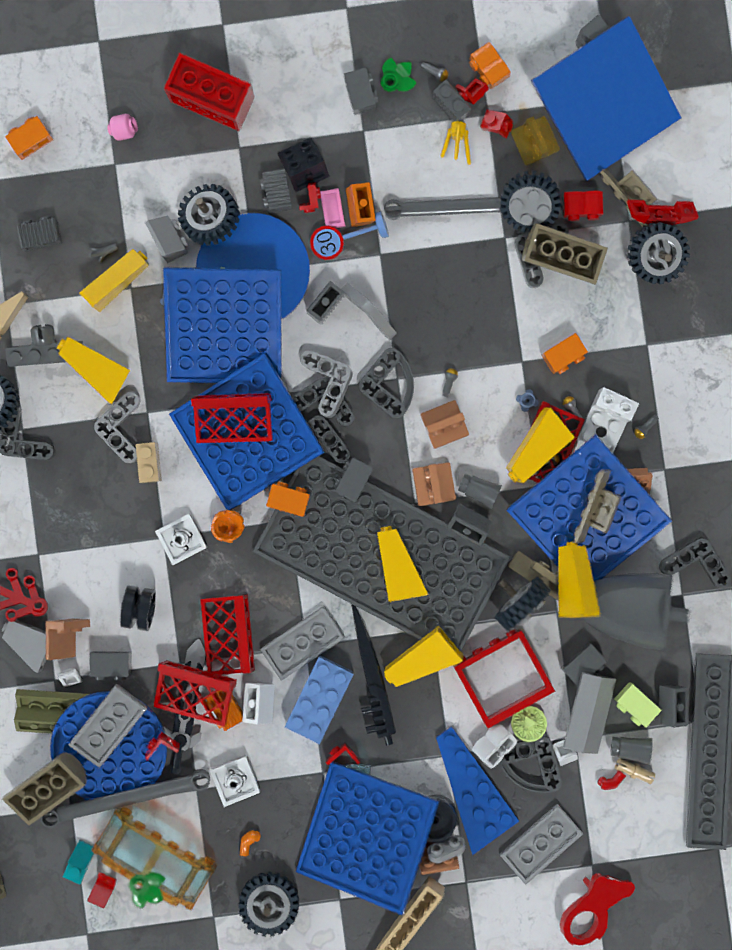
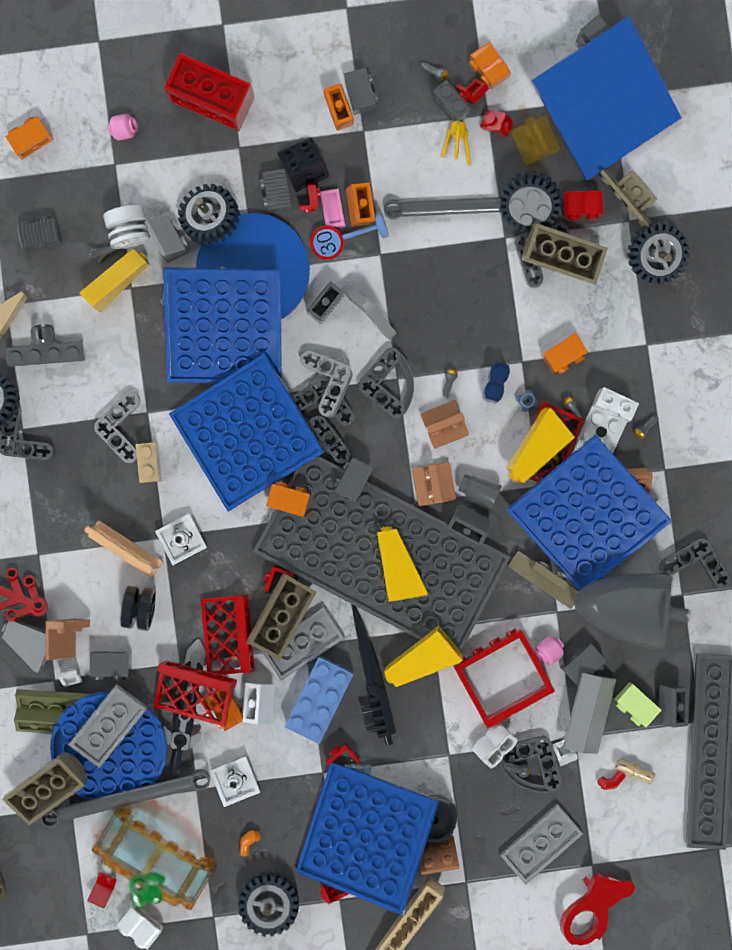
(79, 862): teal slope -> none
(95, 368): yellow slope -> none
(124, 548): none -> light nougat fence
(125, 226): none -> white wheel
(140, 927): none -> white brick
(162, 738): red bracket -> none
(227, 526): orange hair -> none
(232, 401): red fence -> none
(270, 576): none -> red bracket
(281, 616): none -> dark tan brick
(331, 894): none -> red bracket
(338, 107): none -> orange brick
(398, 74): green plate -> none
(446, 849): light grey plate -> none
(478, 801): blue wing -> none
(497, 377): none -> dark blue brick
(521, 603): black wheel -> none
(522, 770): none -> dark grey piece
(529, 724): yellowish green wheel -> none
(549, 650): none -> bright pink head
(576, 583): yellow slope -> none
(600, 508): dark tan bracket -> none
(632, 749): dark grey plant -> none
(679, 213): red slope -> none

